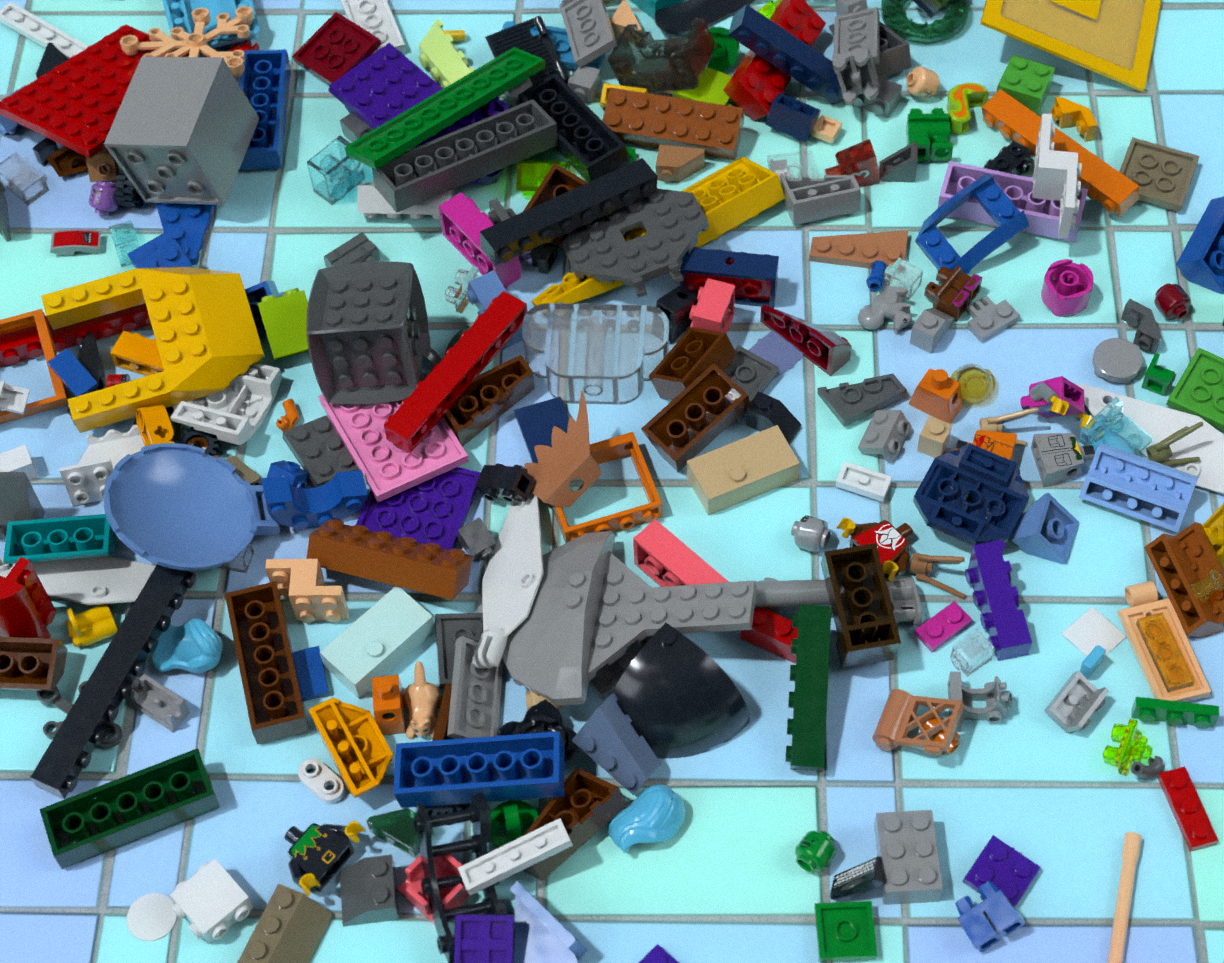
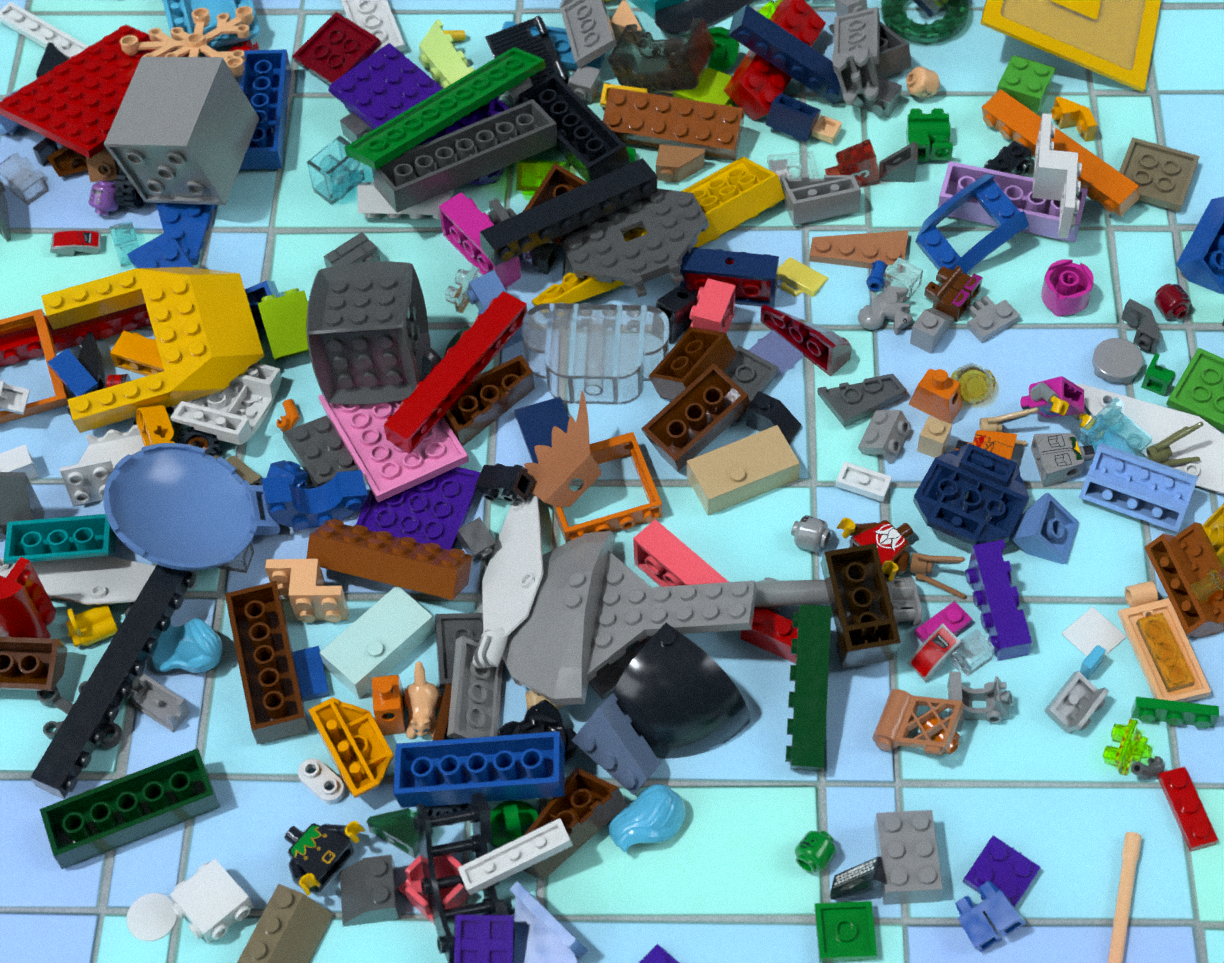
(800, 277): none -> light yellow piece
(934, 652): none -> slope
(959, 101): lime animal -> none

